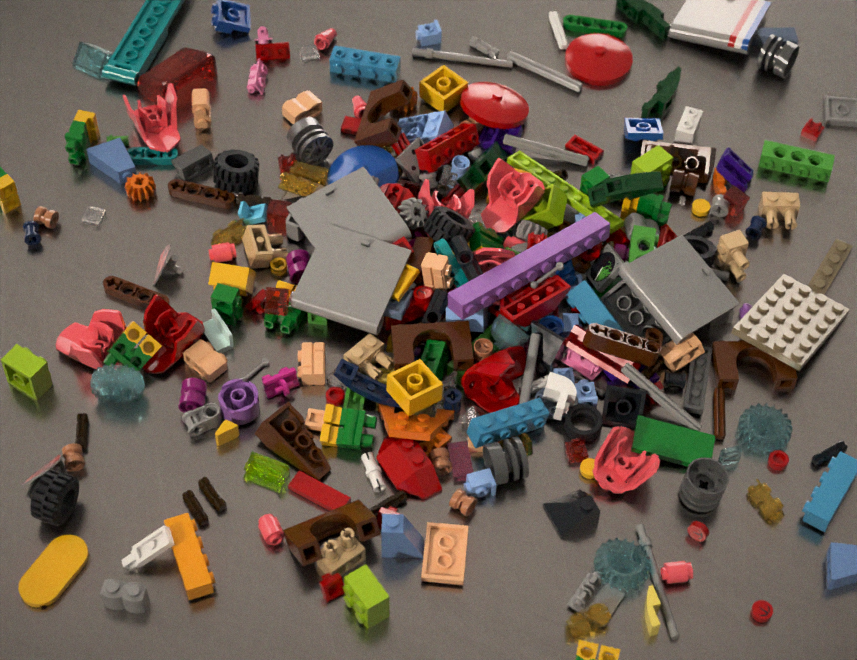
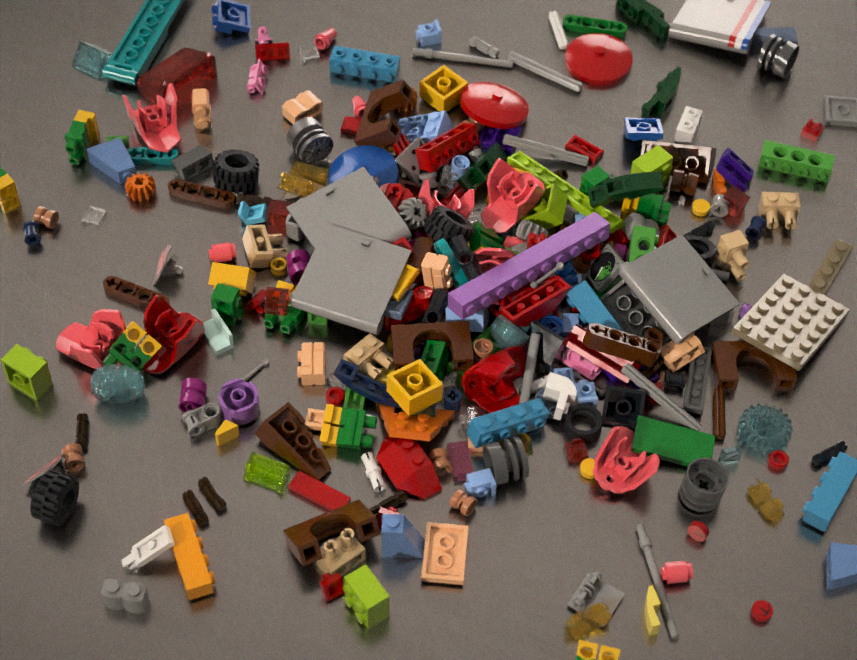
(53, 571): yellow tile -> none
(205, 360): light nougat brick -> none
(234, 229): clear yellow hinge -> none
(271, 529): coral brick -> none
(280, 382): dark pink hips -> none
(286, 162): clear red tile -> none
(438, 441): orange plate -> none
(573, 512): black slope -> none
(633, 570): clear light blue gear -> none

